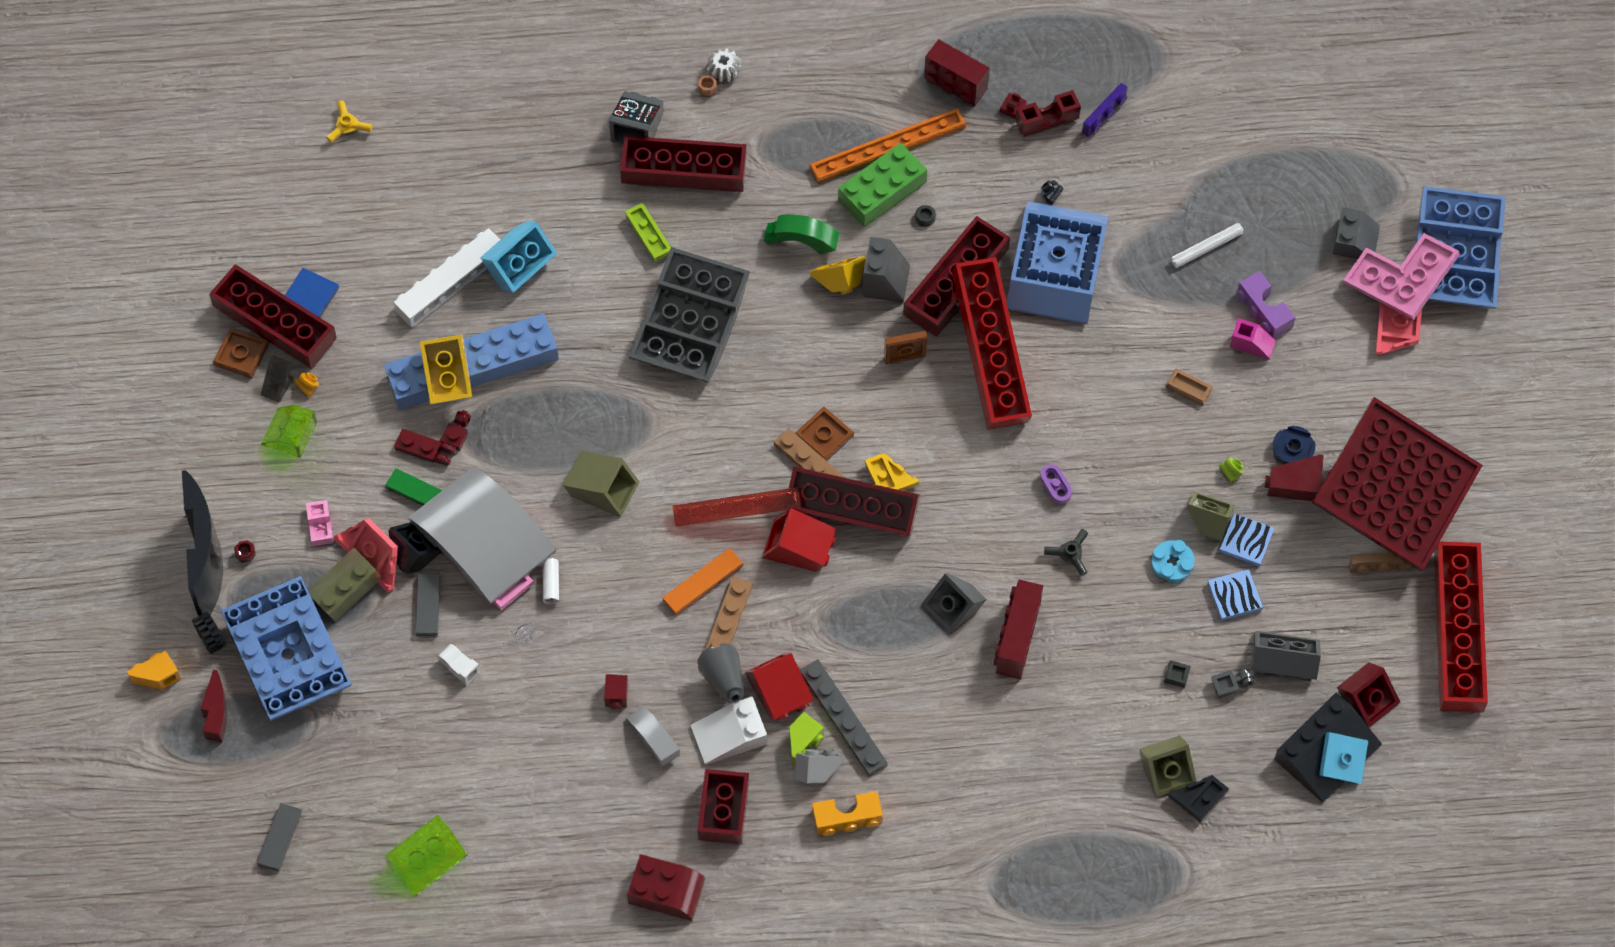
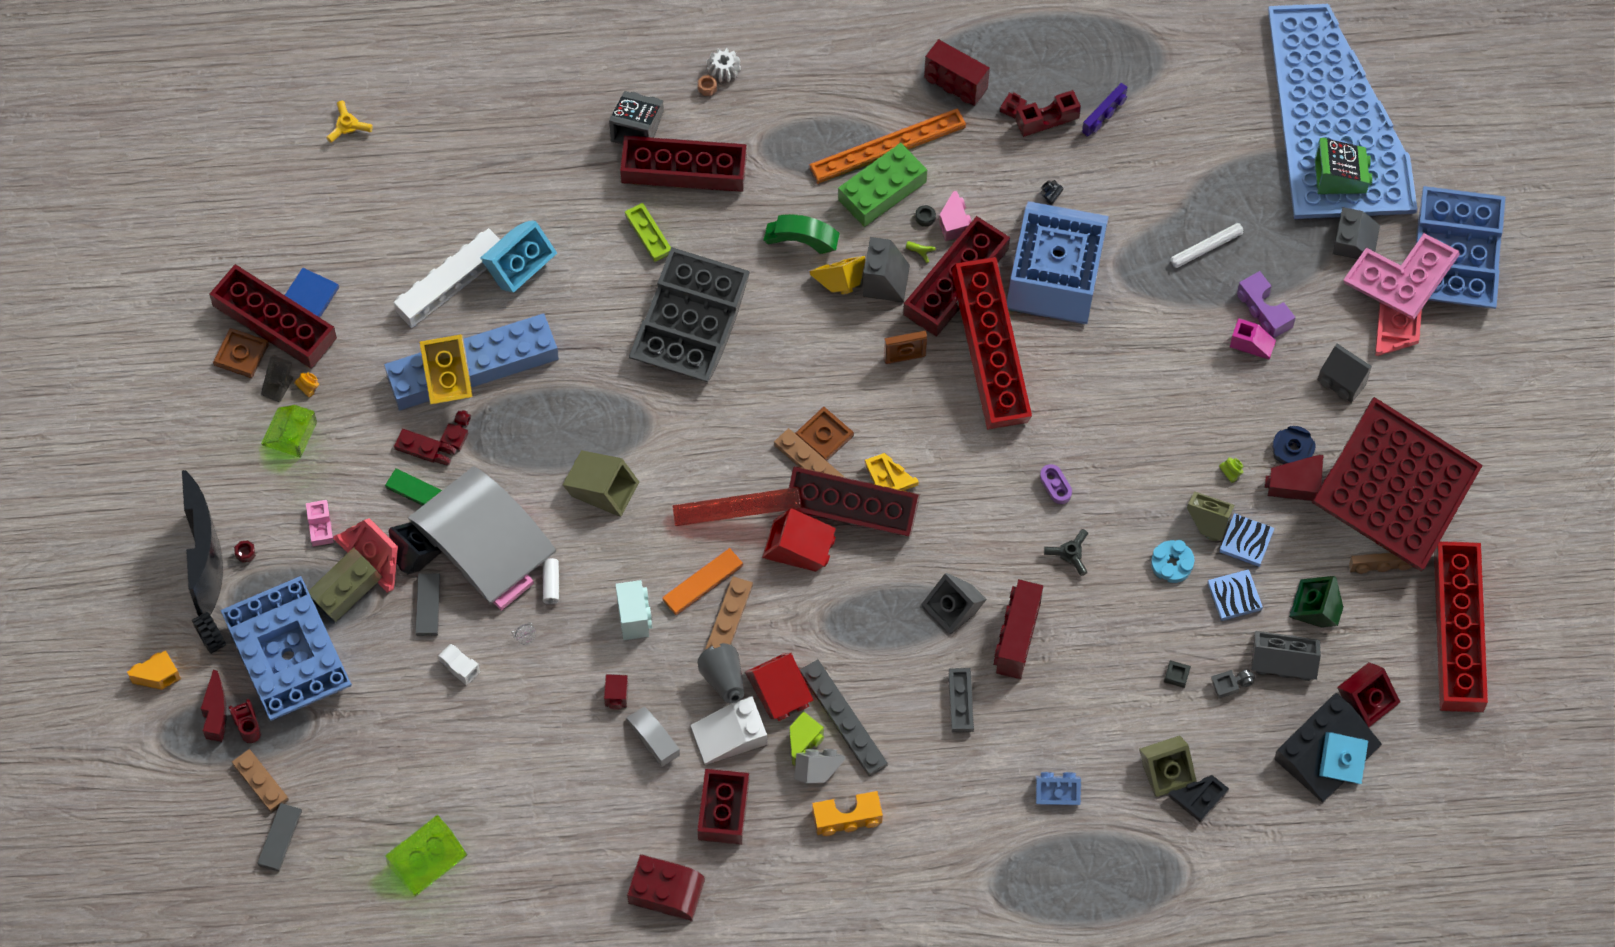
(245, 718): none -> dark red piece
(260, 780): none -> medium nougat plate
(633, 610): none -> light aqua brick
(920, 249): none -> lime bar
(953, 217): none -> bright pink slope
(961, 700): none -> dark grey plate
(1058, 789): none -> medium blue bracket
(1189, 386): medium nougat tile -> none
(1318, 602): none -> dark green slope
(1329, 97): none -> light blue wing
(1342, 168): none -> bright green slope
(1344, 373): none -> dark grey slope

